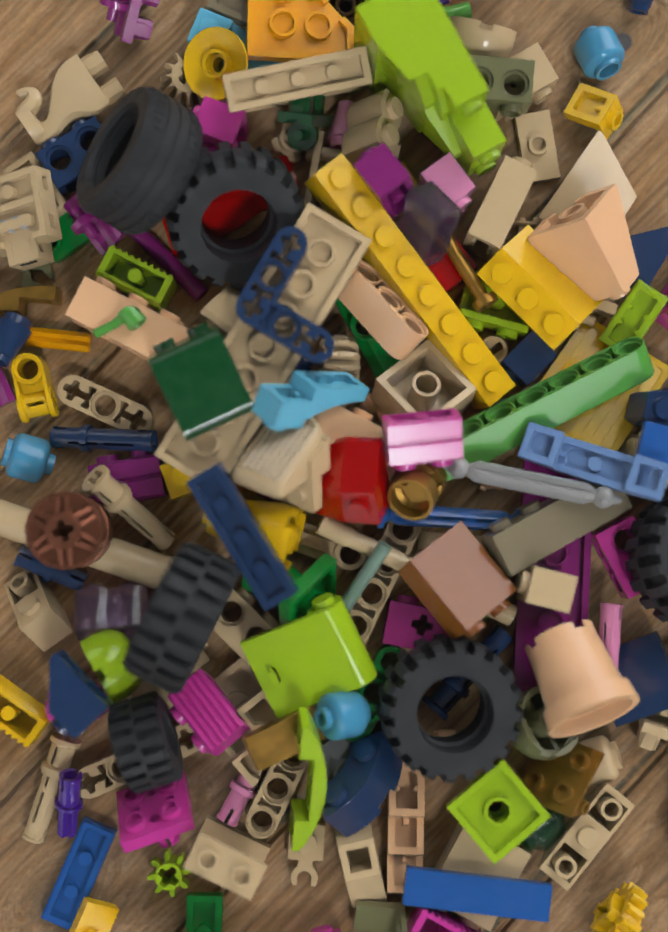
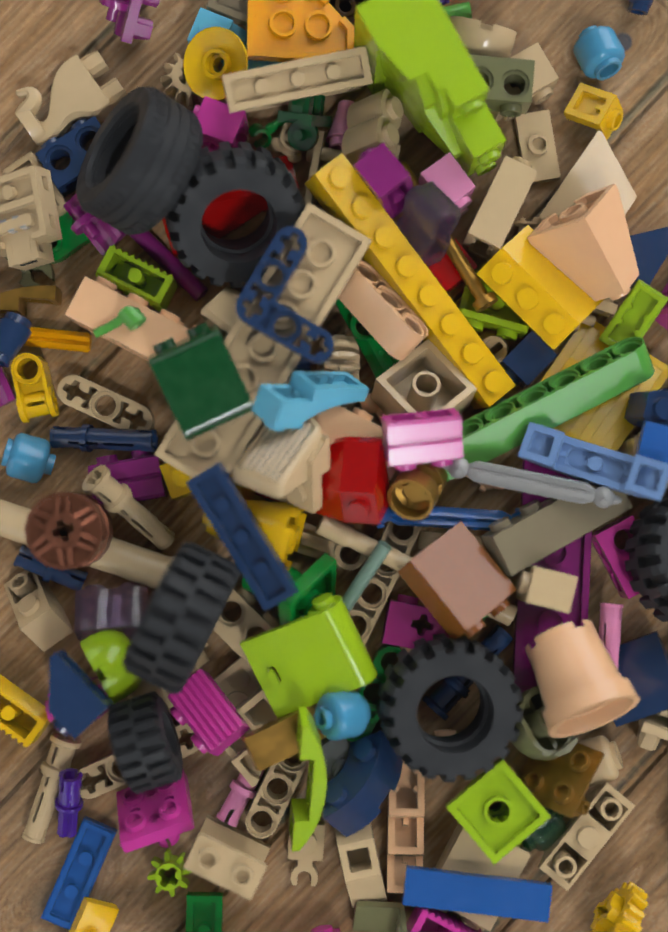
(267, 130): none -> green hand

